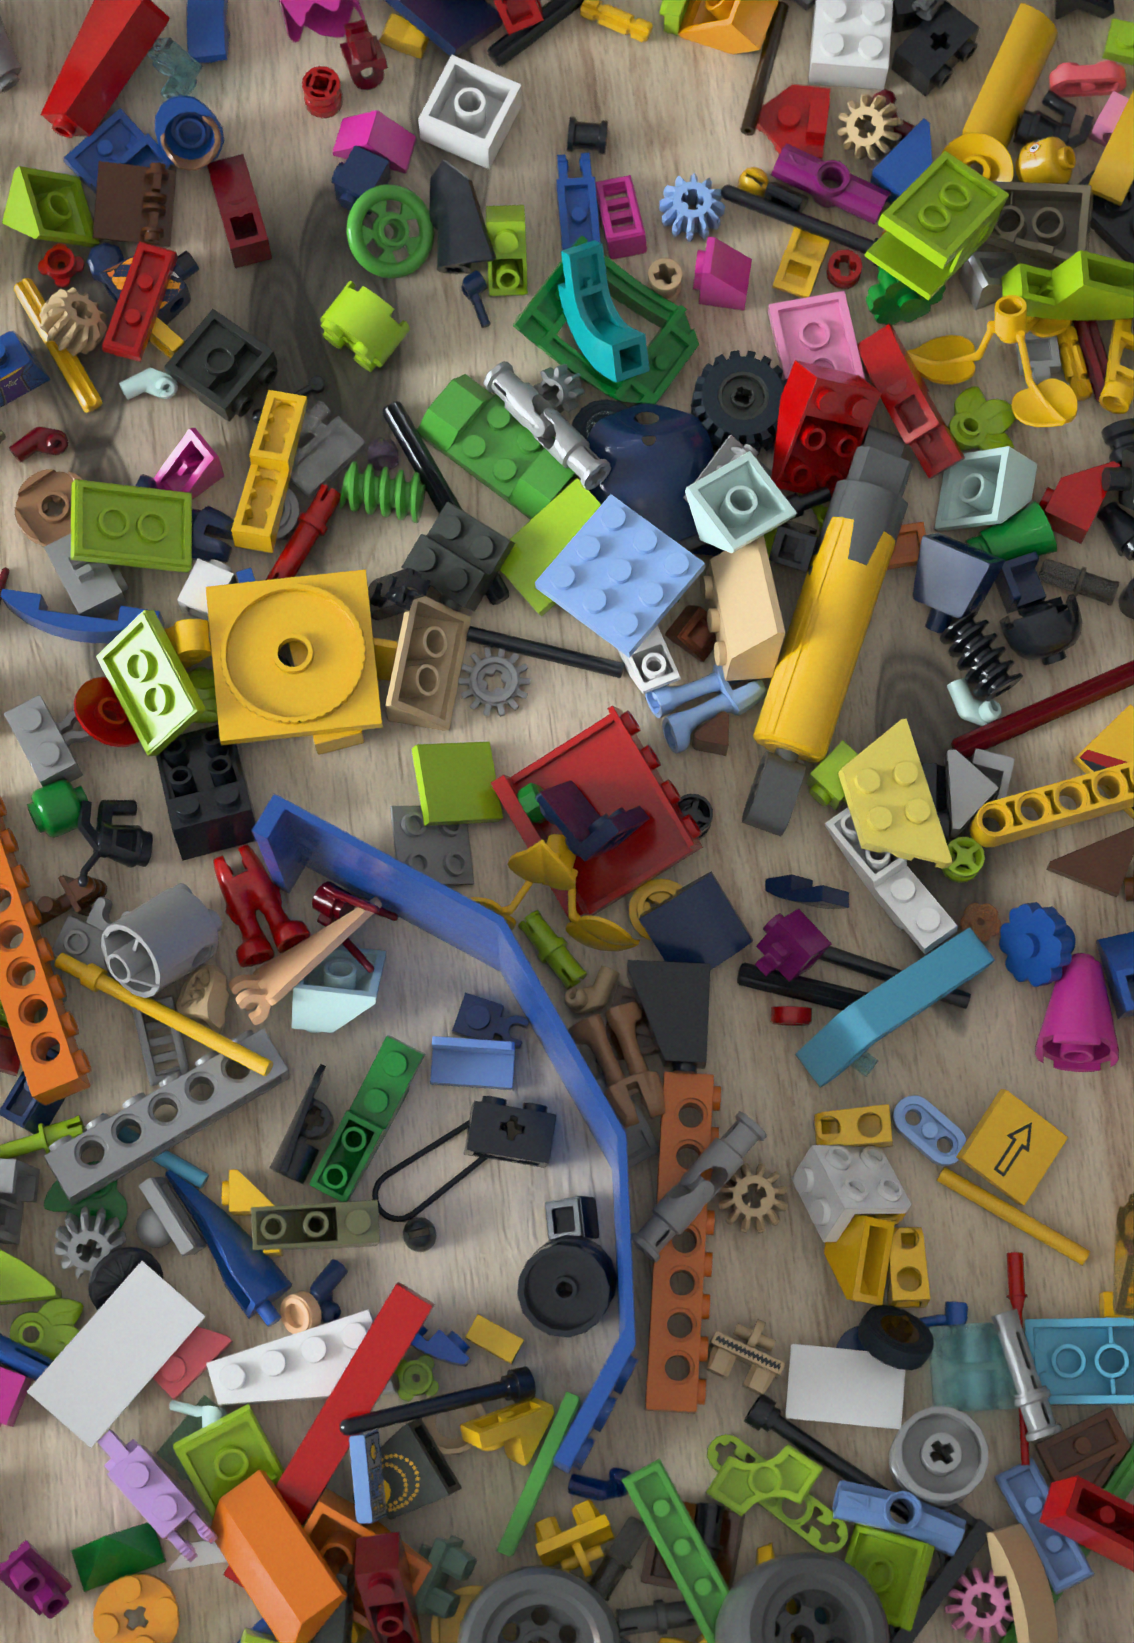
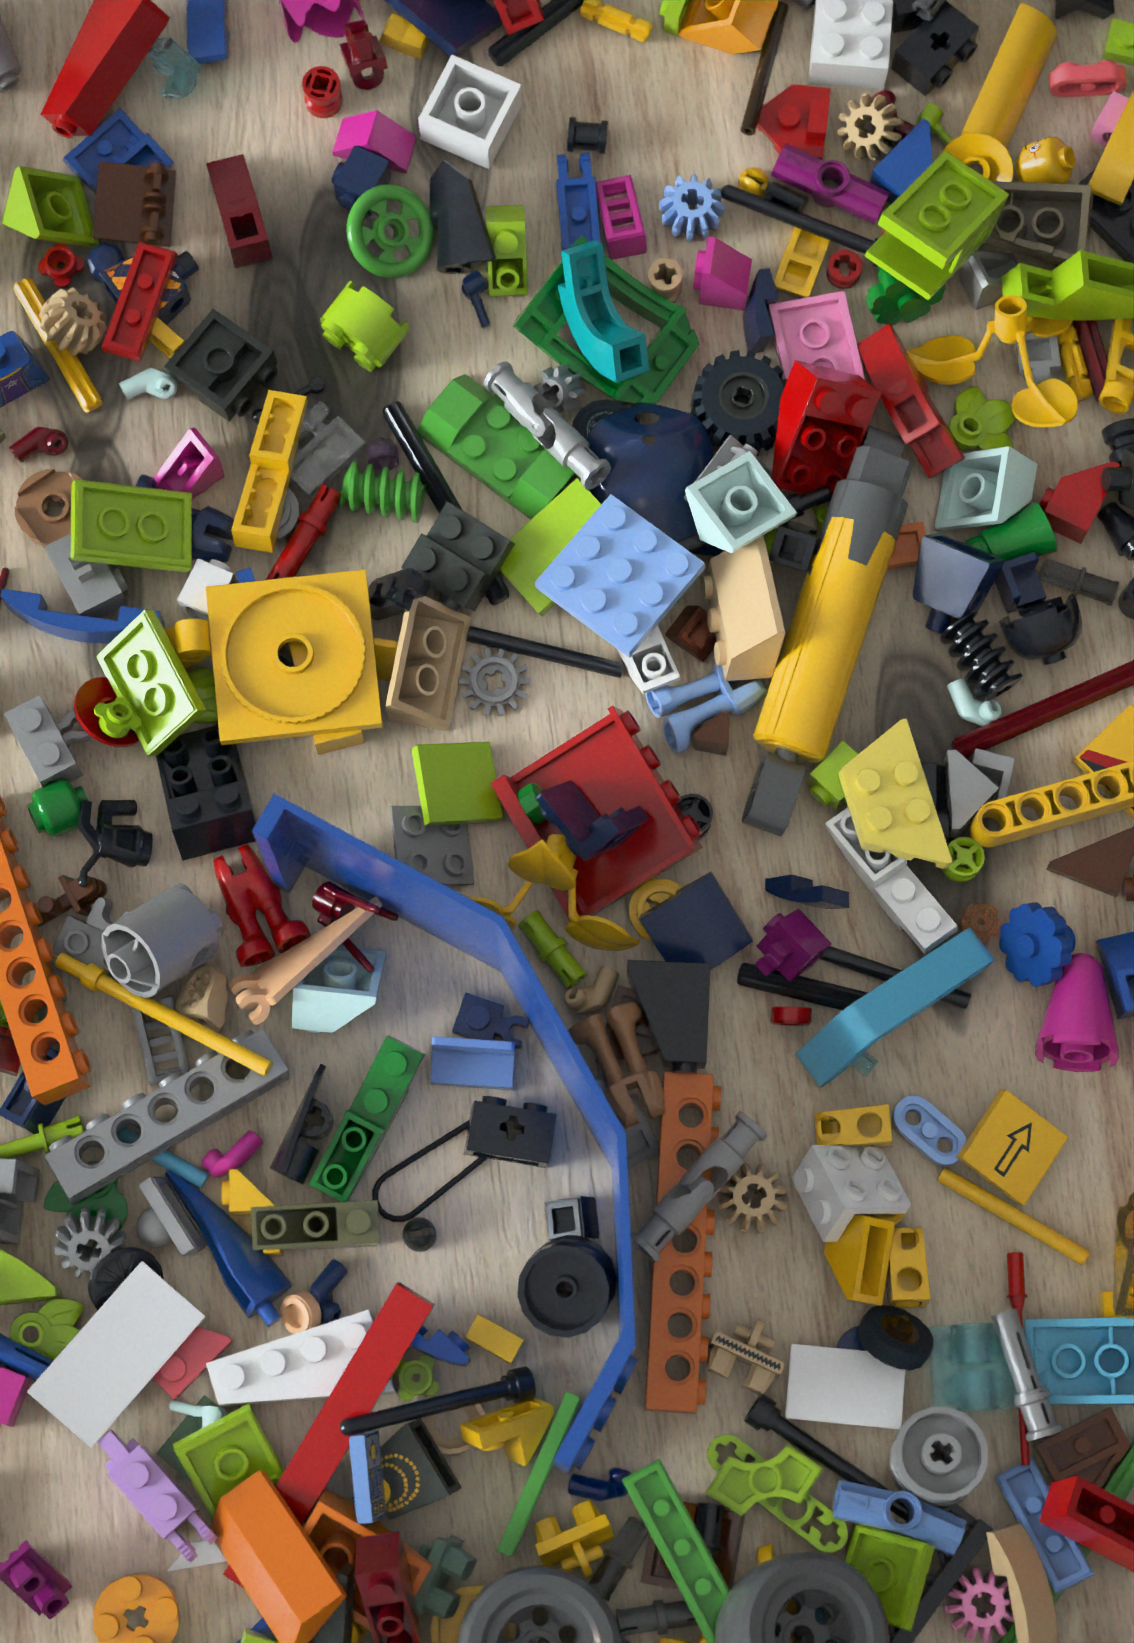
(117, 718): none -> lime plate
(118, 1555): green slope -> none
(188, 132): blue piece -> none
(235, 1158): none -> dark pink arm
(756, 319): none -> dark blue slope
(933, 115): none -> lime hand
(954, 1314): blue hand -> none
(1038, 125): black piece -> none

